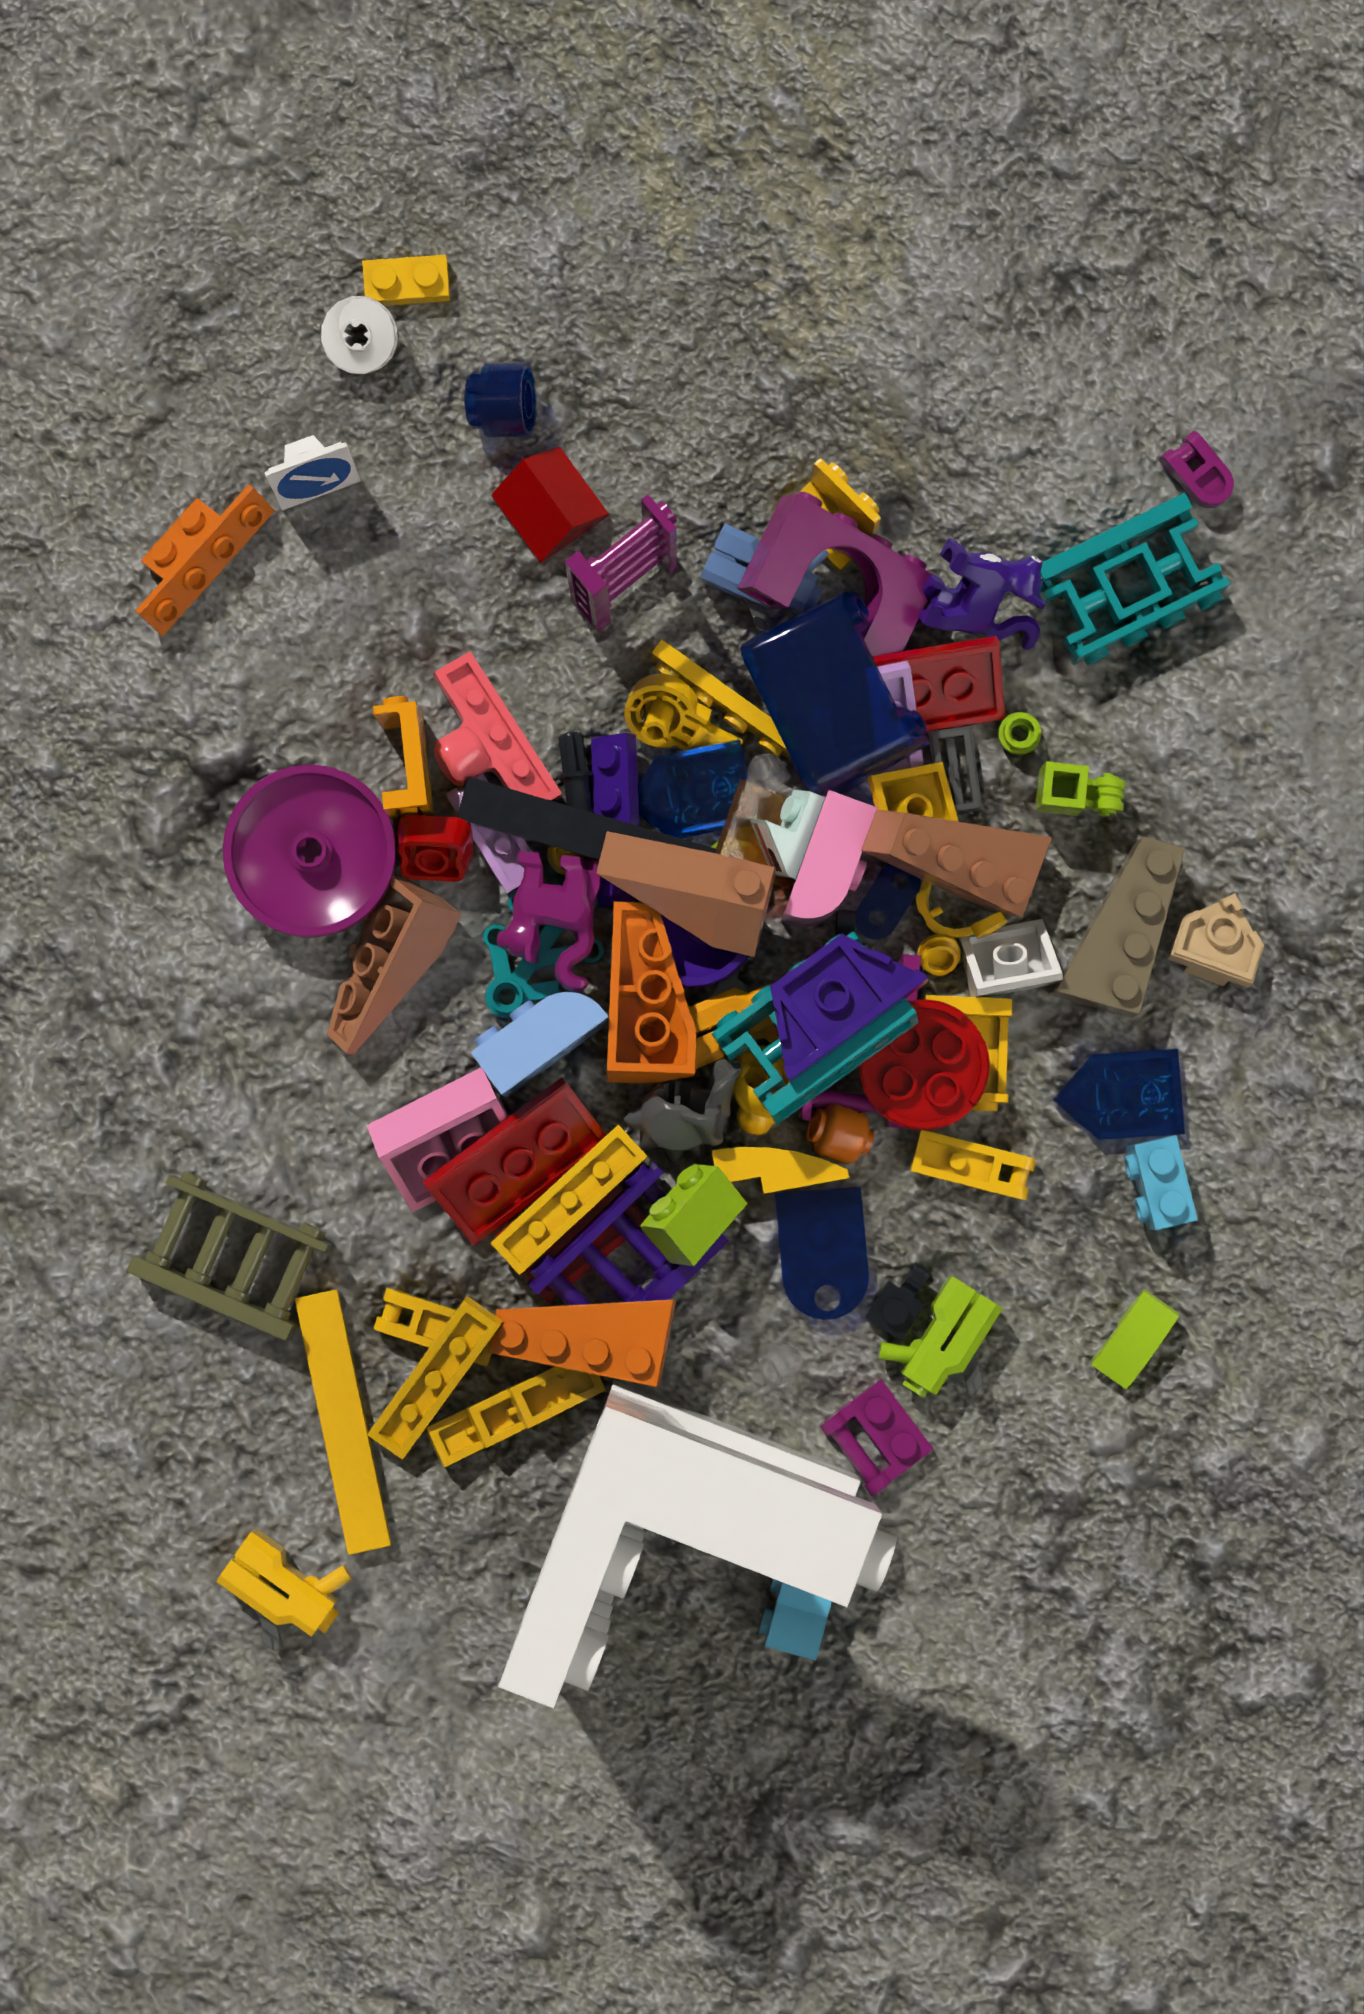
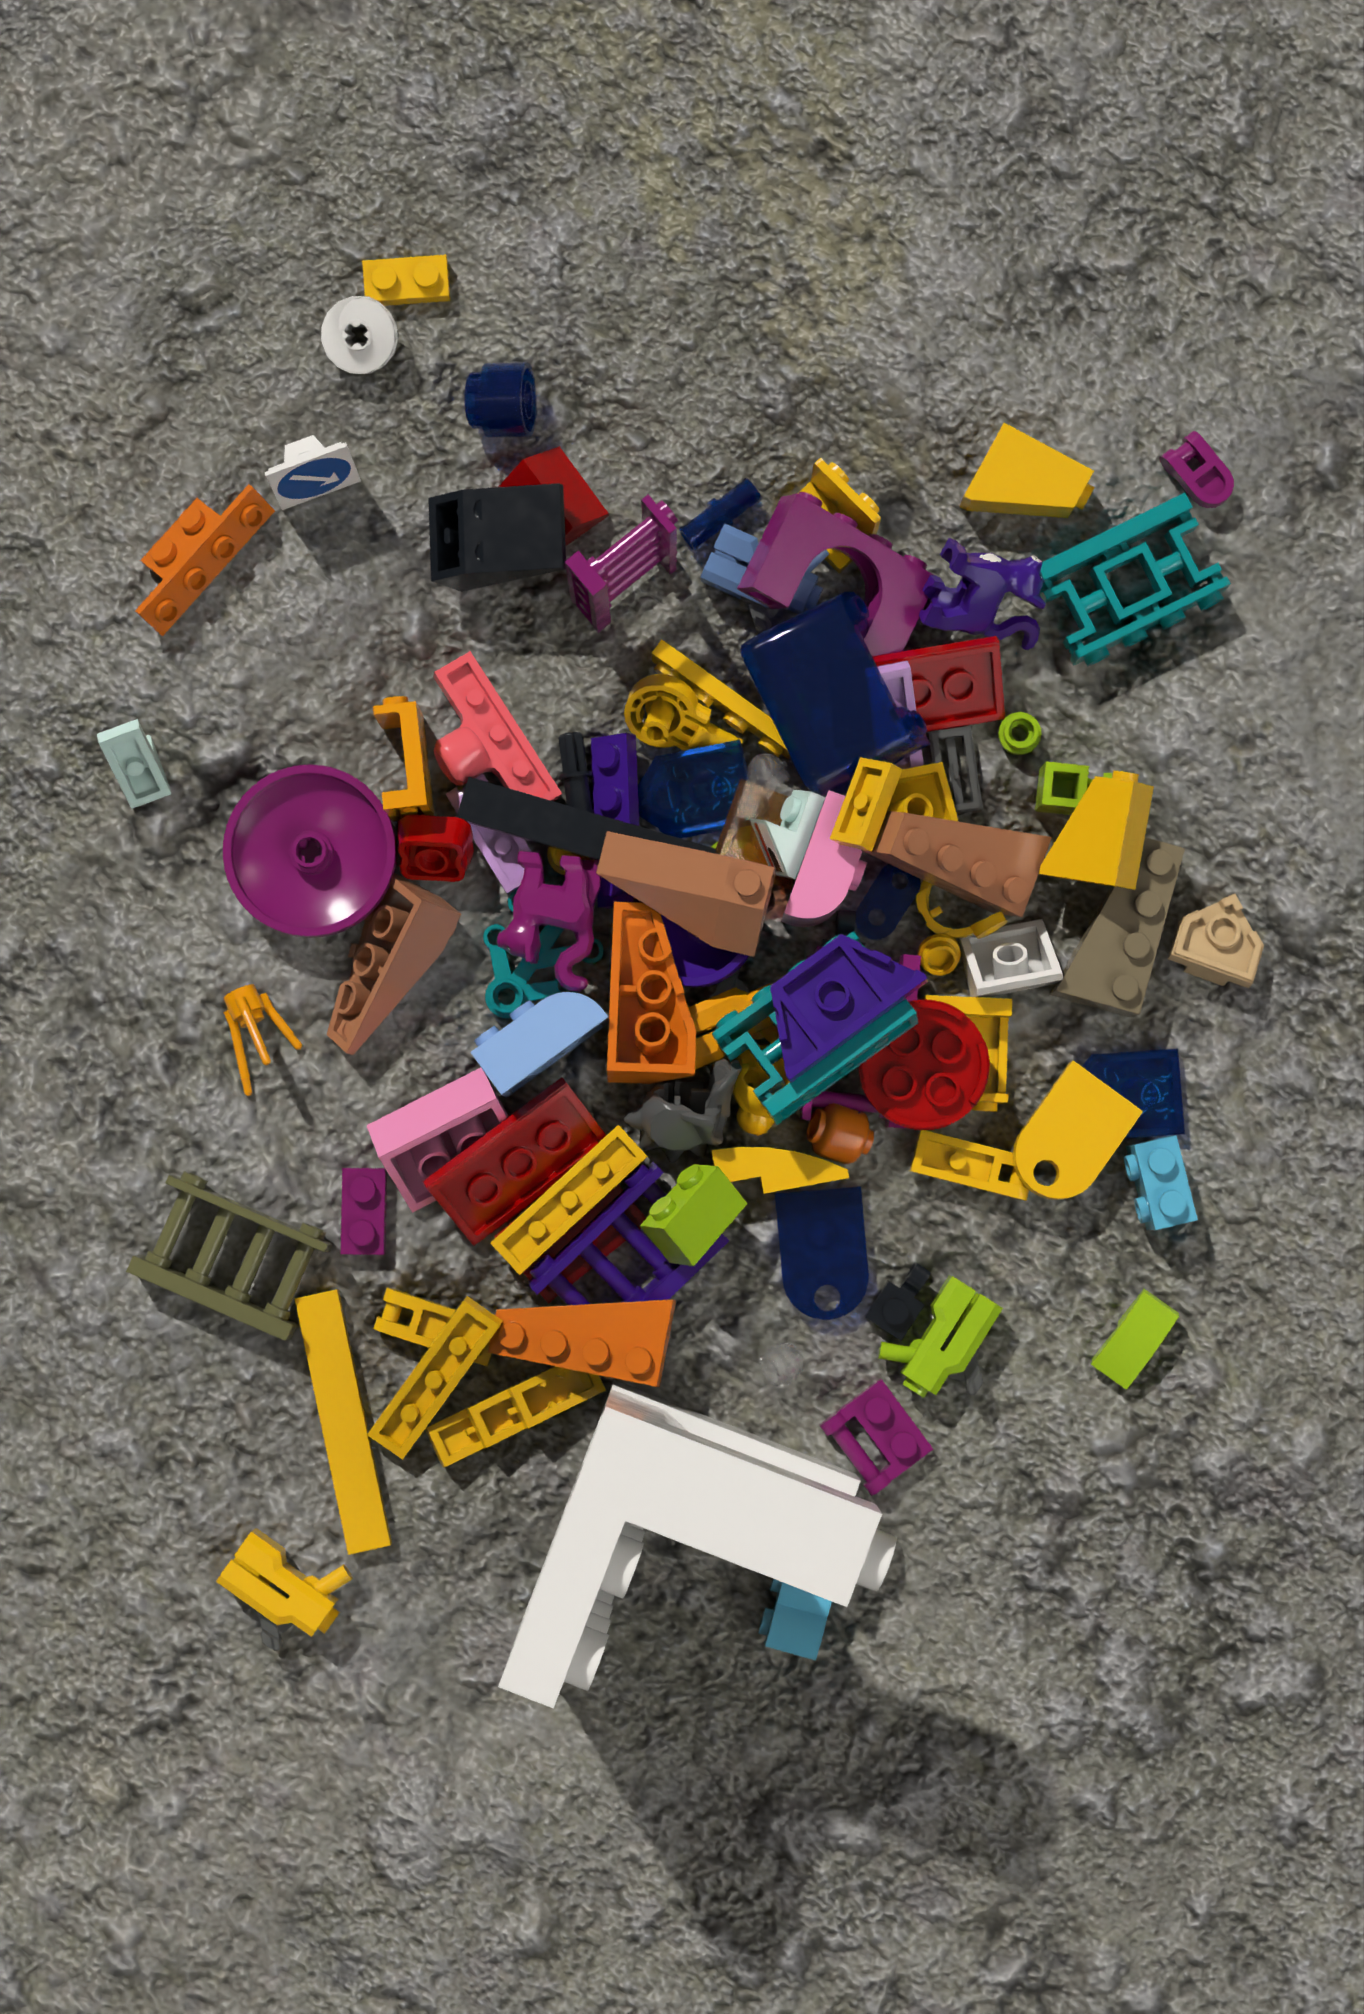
(134, 763): none -> light aqua slope
(246, 1010): none -> light orange plant
(363, 1211): none -> magenta plate
(496, 535): none -> black slope
(719, 513): none -> clear blue pin
(866, 804): none -> yellow plate
(1027, 479): none -> yellow slope
(1074, 1131): none -> yellow tile
(1104, 834): none -> yellow slope

